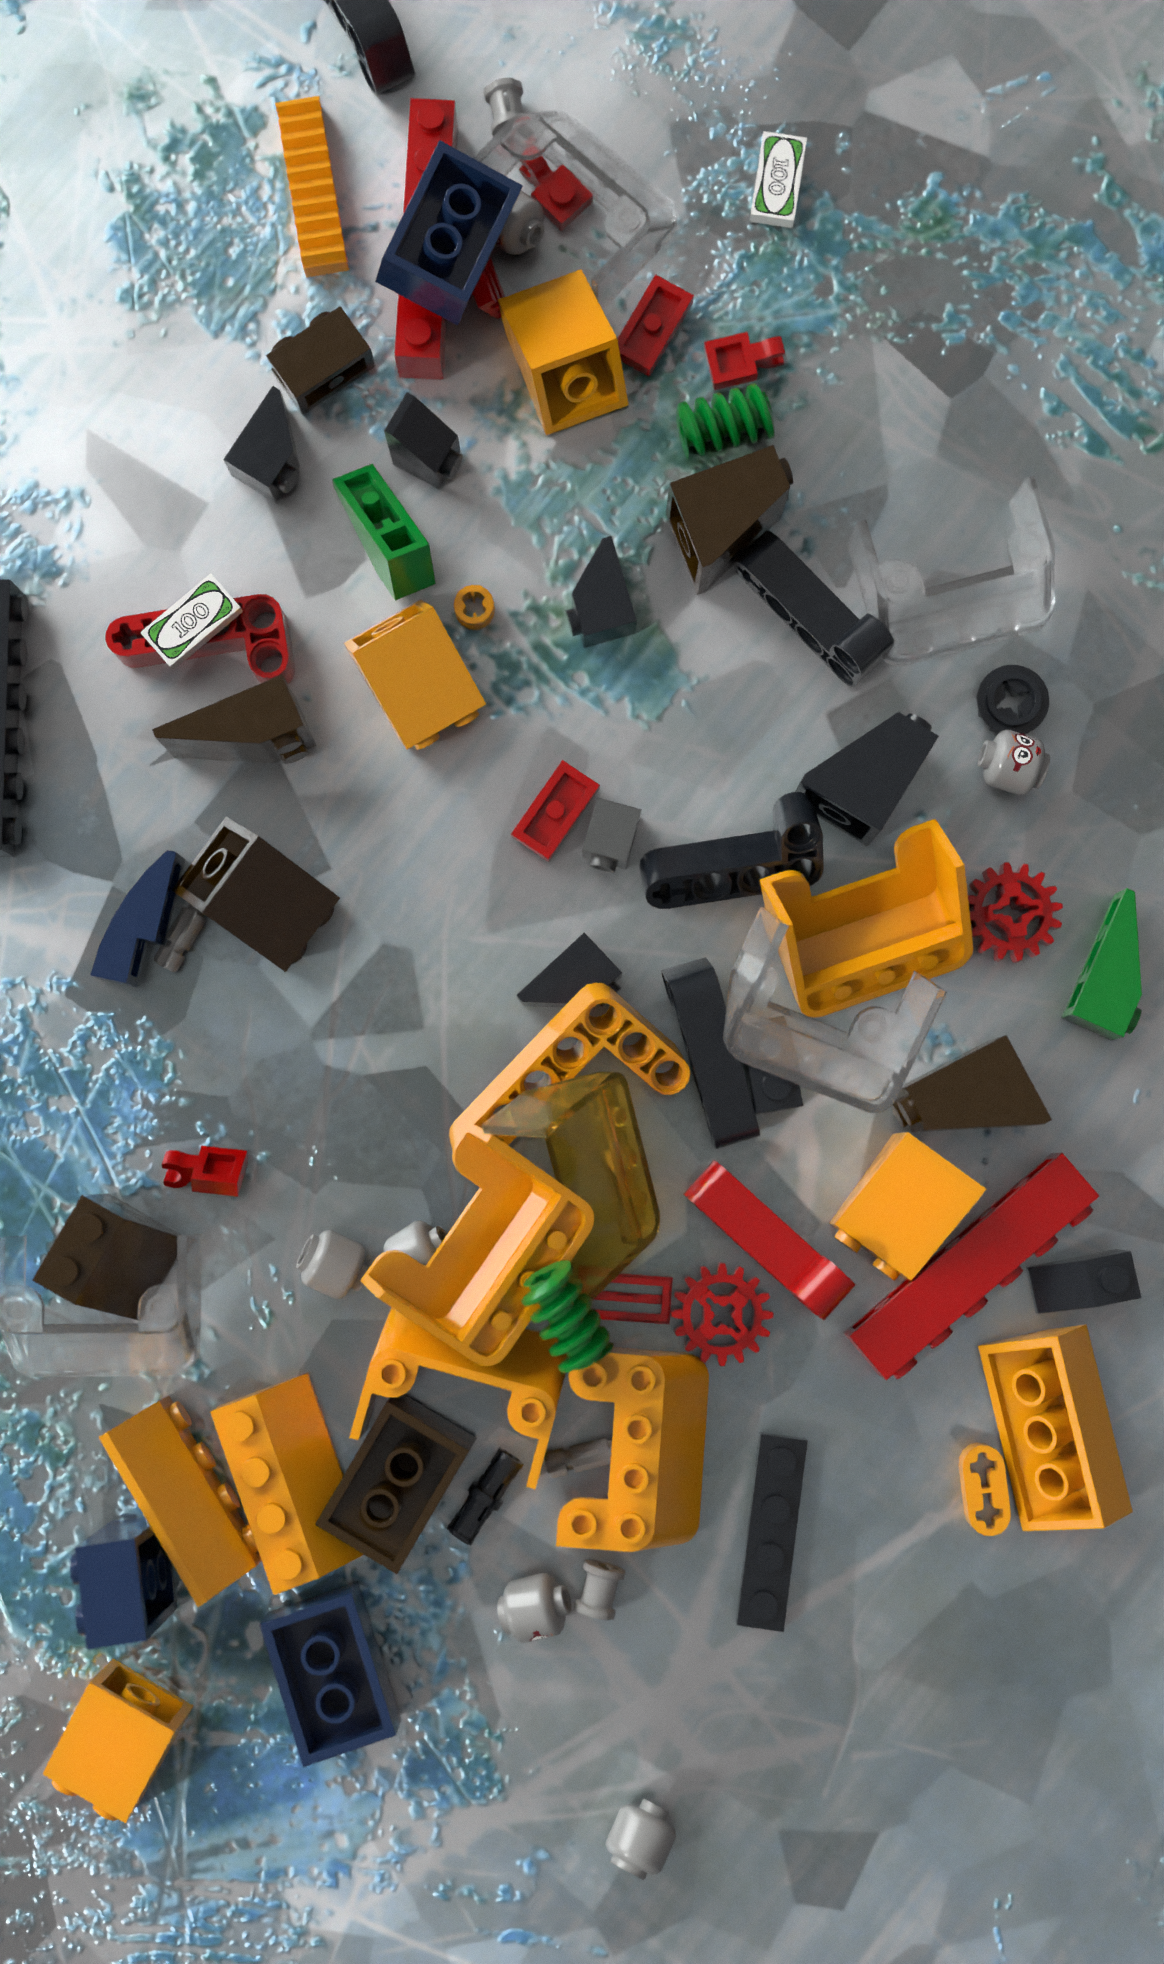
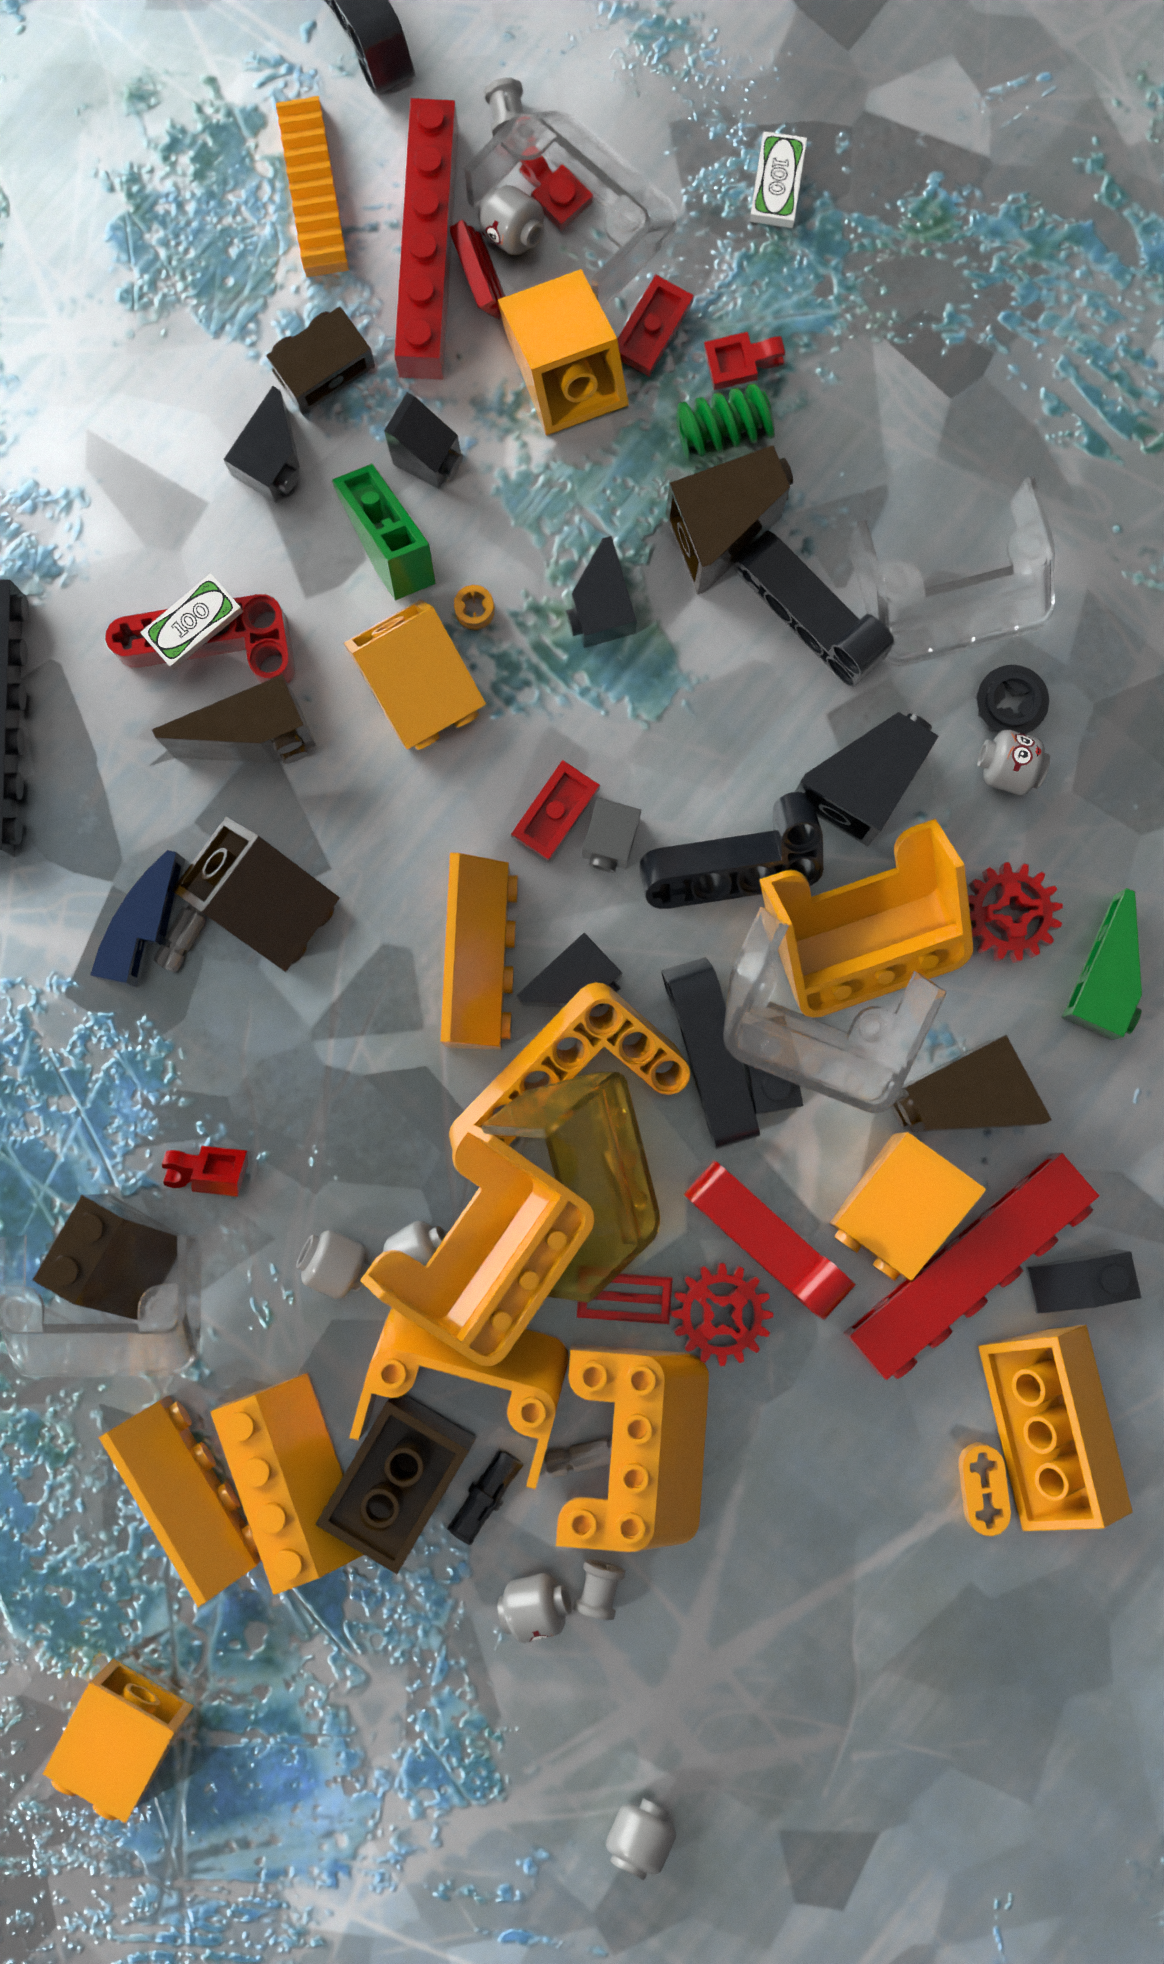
(122, 1584): dark blue brick -> none
(330, 1674): dark blue brick -> none
(448, 232): dark blue brick -> none
(476, 953): none -> light orange slope
(568, 1316): green piece -> none
(771, 1532): black plate -> none

